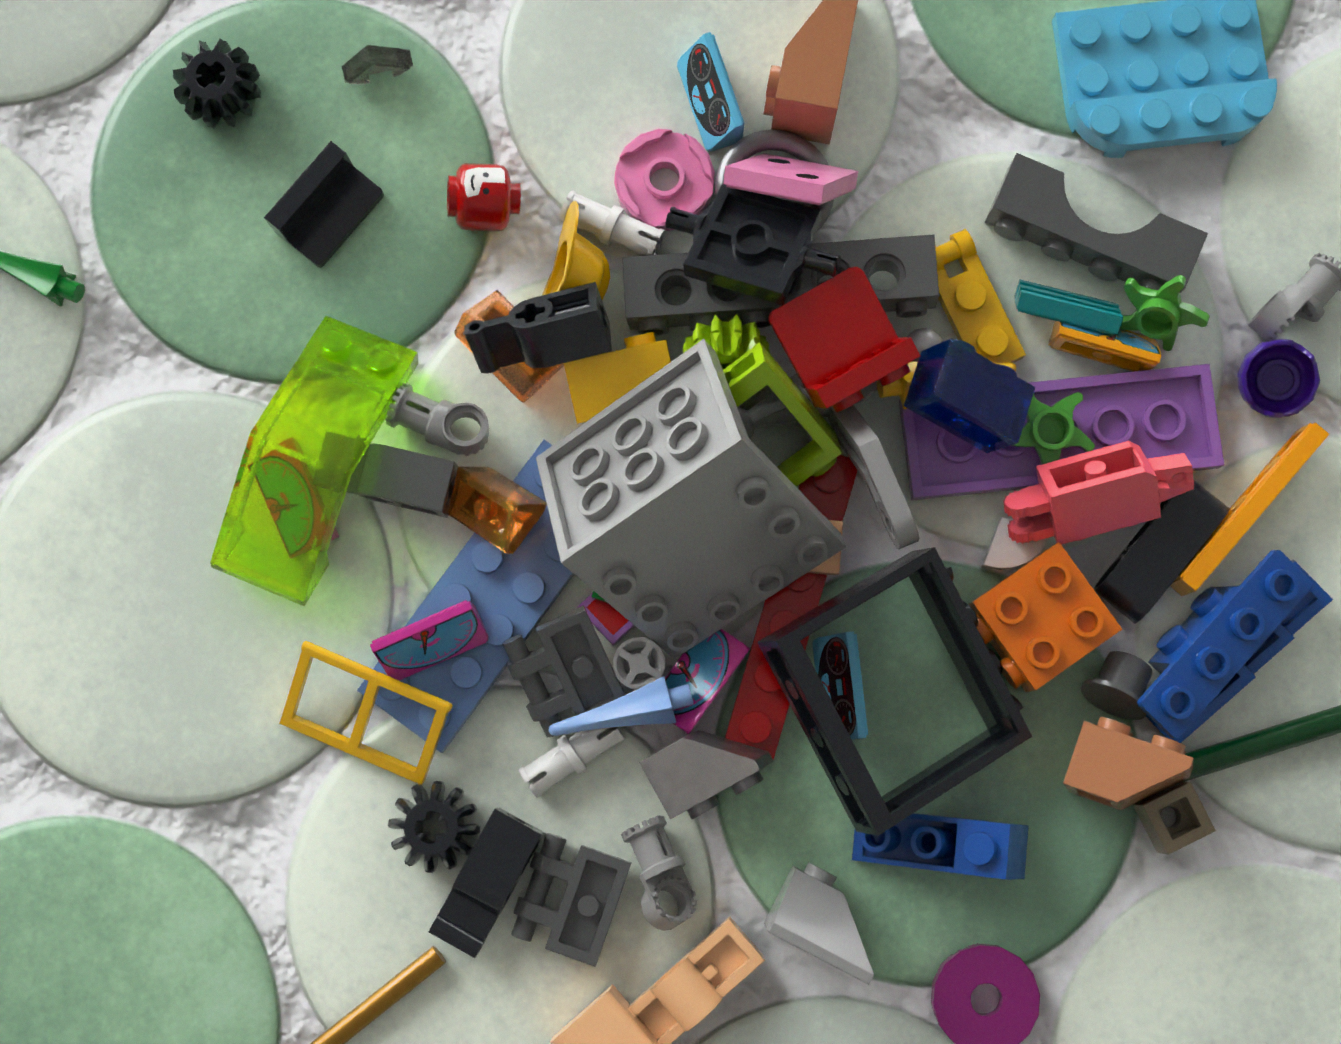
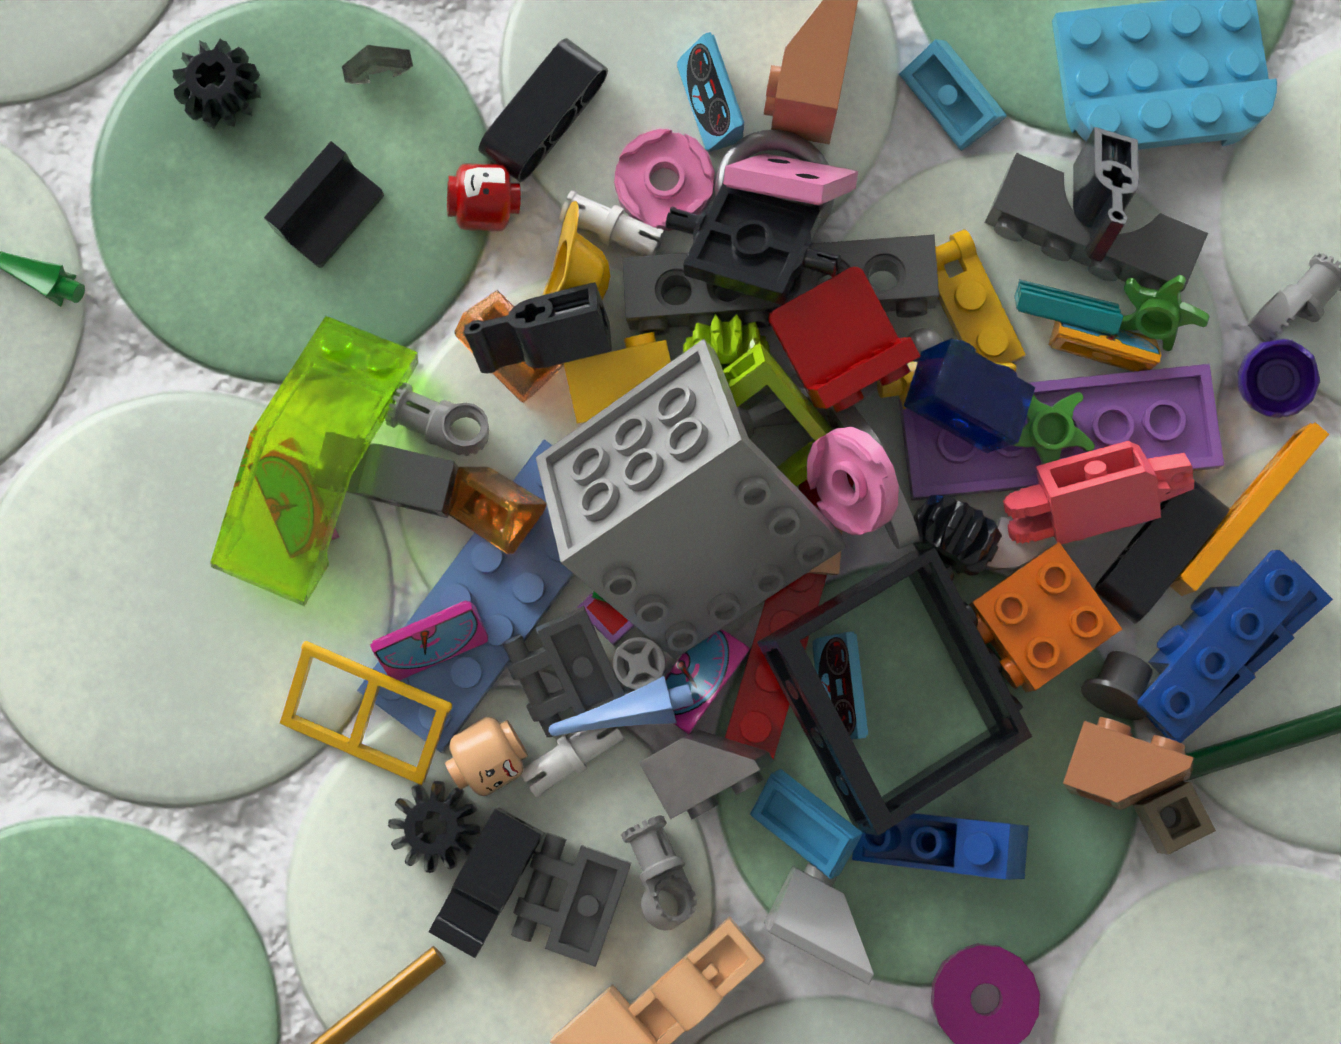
(486, 756): none -> light nougat head
(543, 109): none -> black beam
(806, 823): none -> dark azure tile
(873, 474): none -> bright pink tile
(952, 94): none -> medium azure slope
(958, 532): none -> black gear
(1104, 187): none -> black piece

